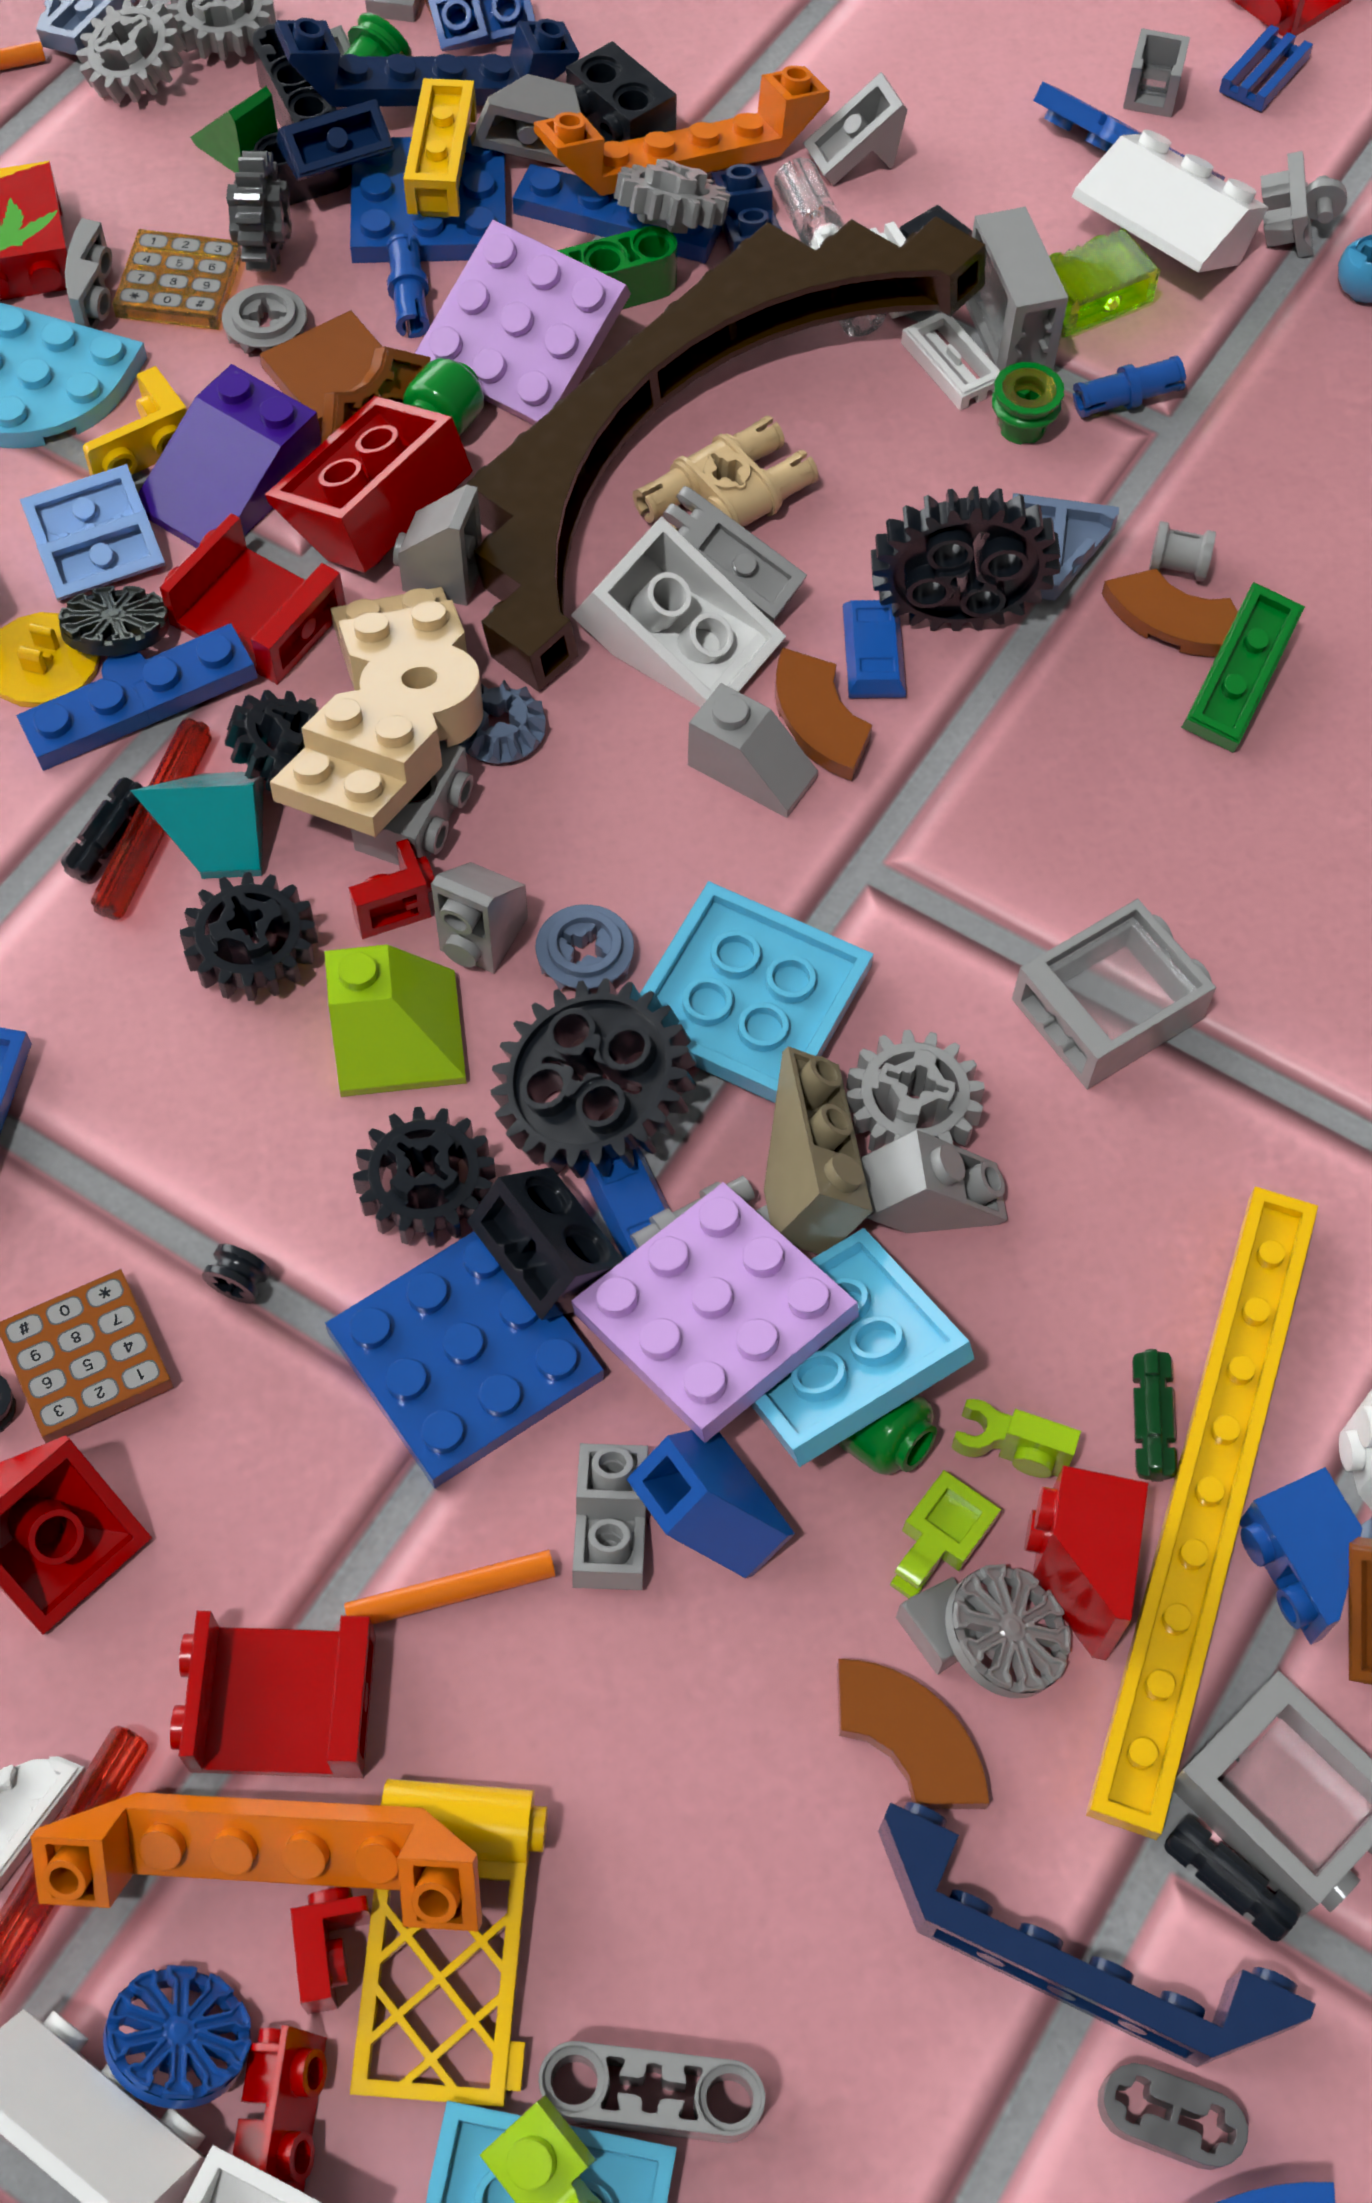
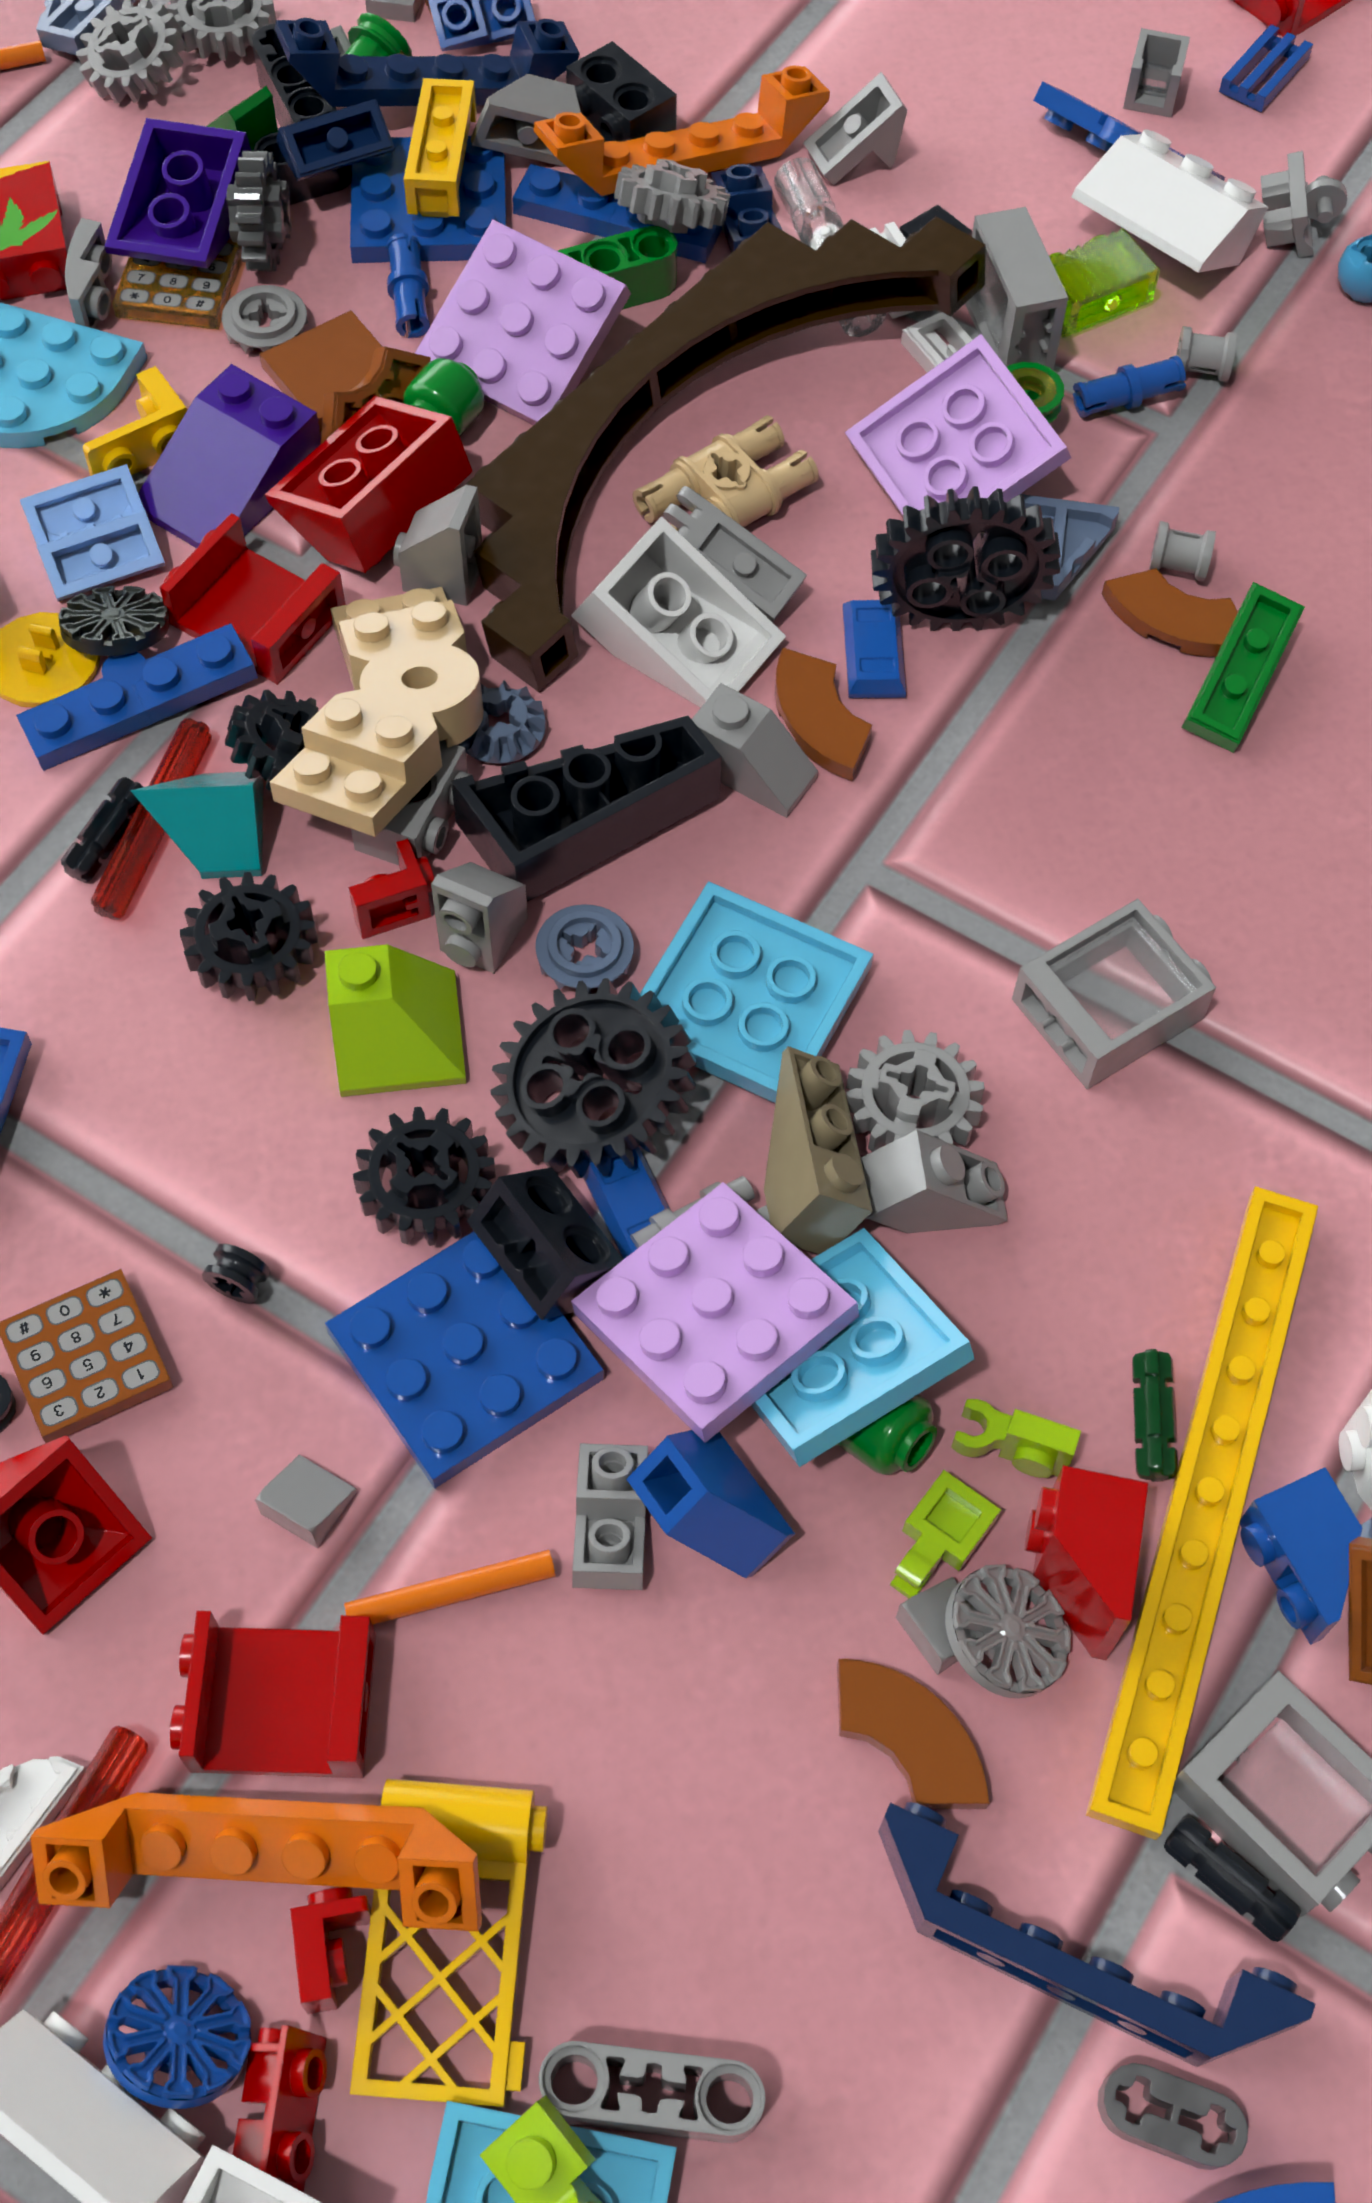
(177, 194): none -> dark purple slope
(305, 1500): none -> light grey slope
(587, 805): none -> black wedge
(958, 431): none -> lavender plate
(1207, 353): none -> light grey bush

